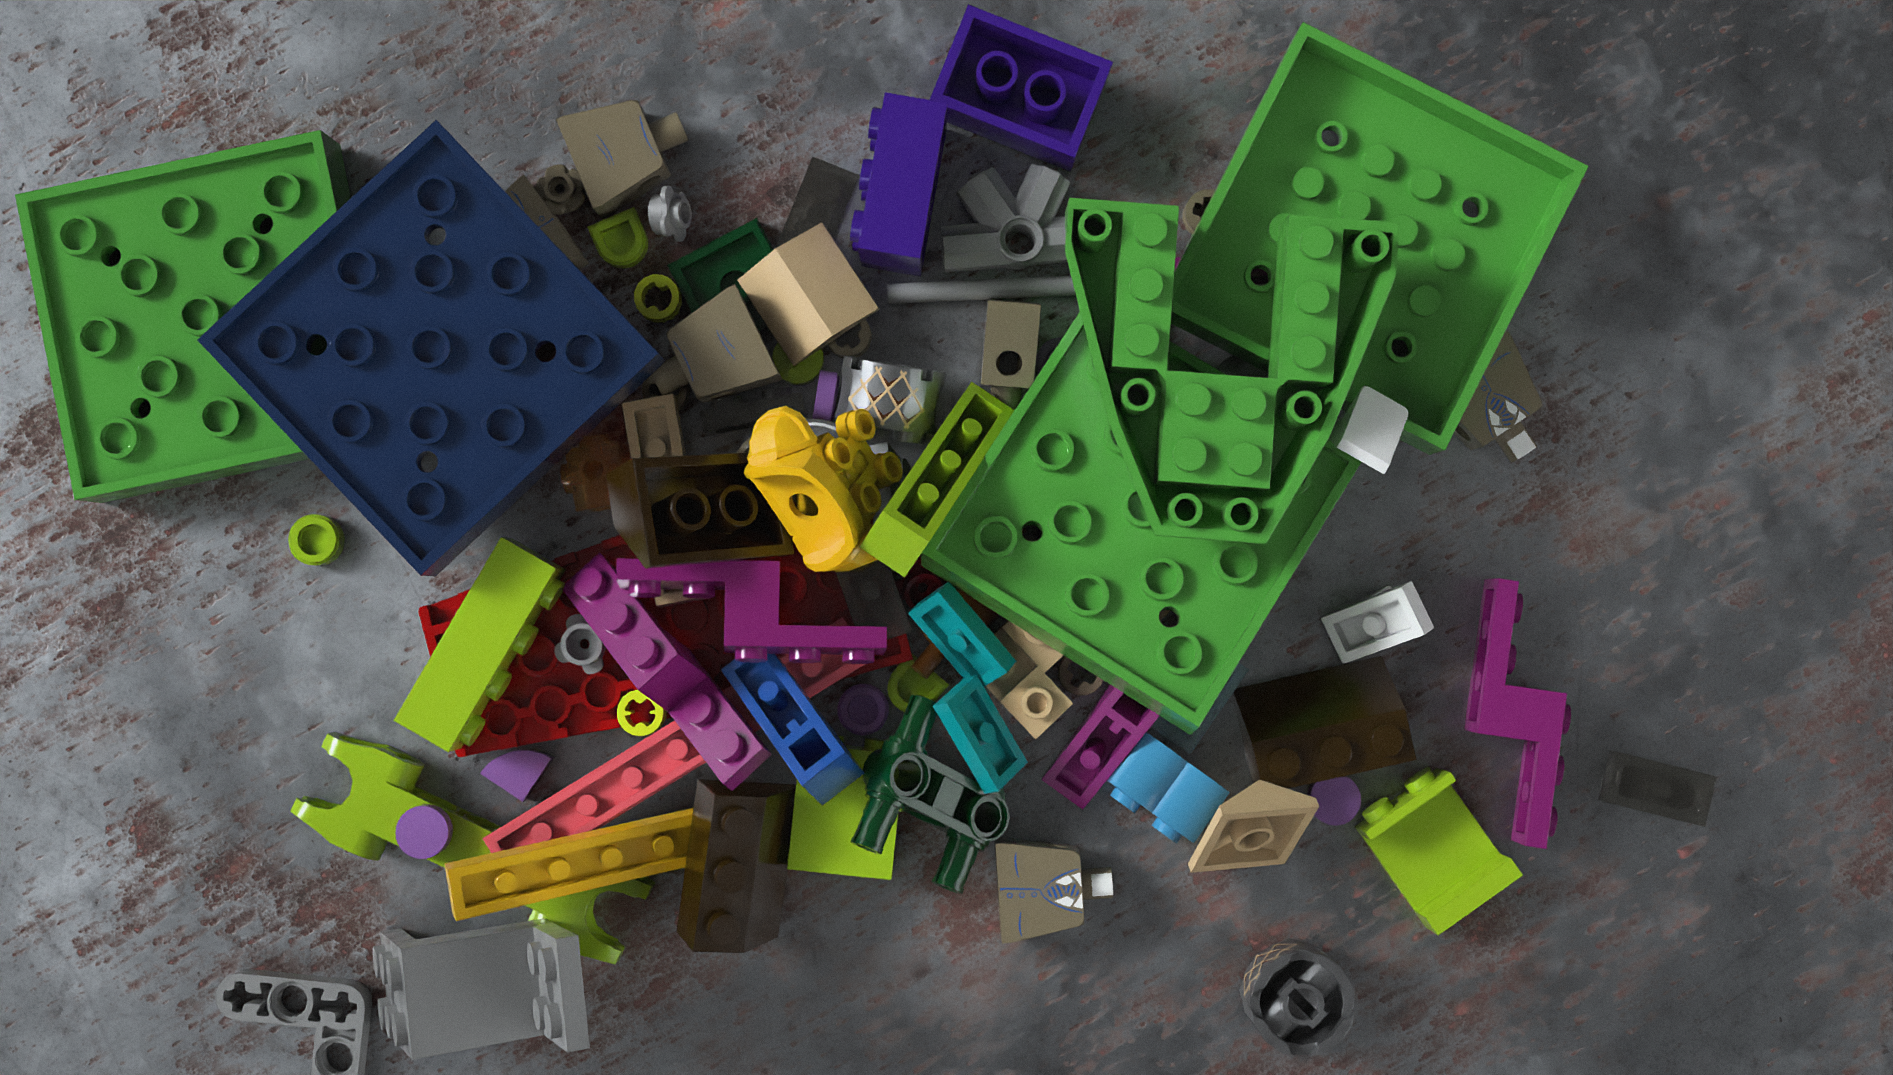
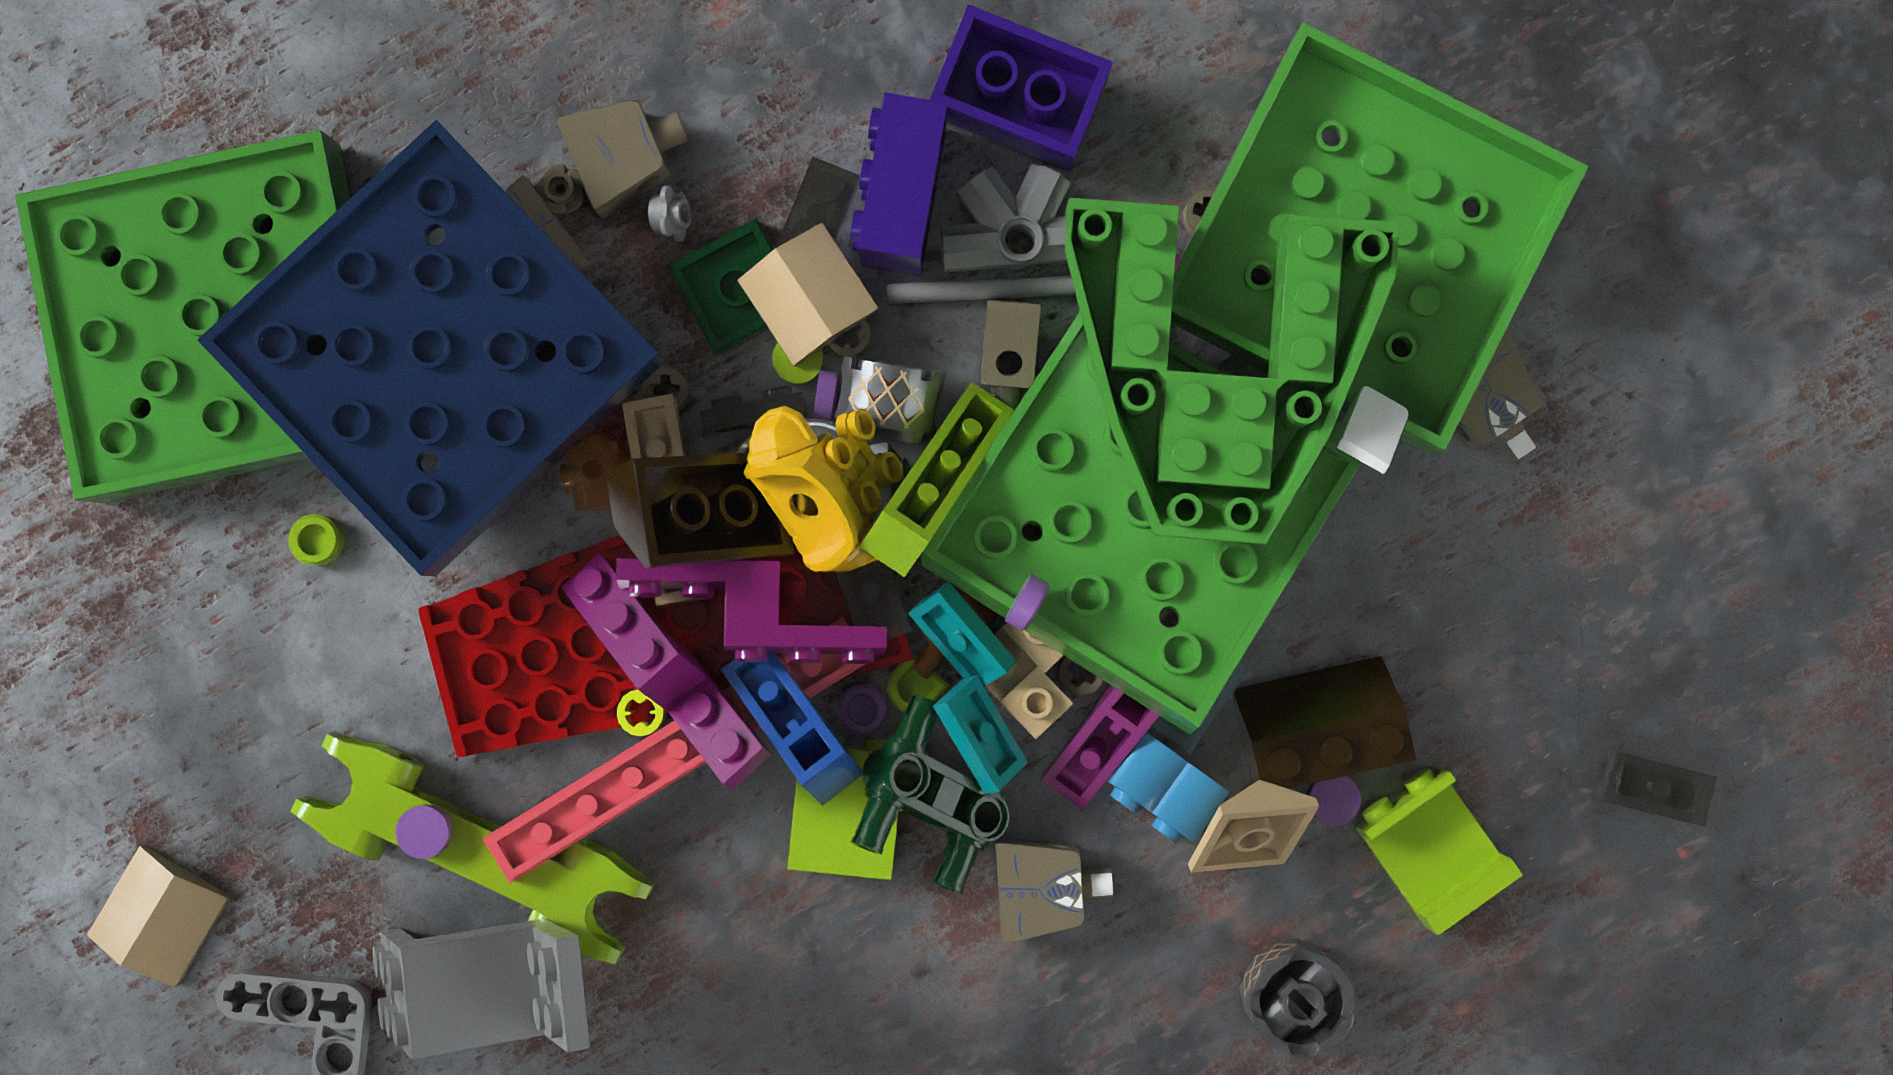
(157, 917): none -> tan slope
(481, 645): lime brick -> none
(518, 771): medium lavender tile -> none
(568, 864): yellow plate -> none
(570, 650): light grey plate -> none
(620, 239): lime tile -> none
(652, 313): neon yellow bush -> none
(717, 351): dark tan torso -> none
(736, 866): dark brown slope -> none
(918, 574): dark red plate -> none
(1027, 602): none -> medium lavender tile
(1377, 622): white slope -> none
(1517, 713): magenta bracket -> none

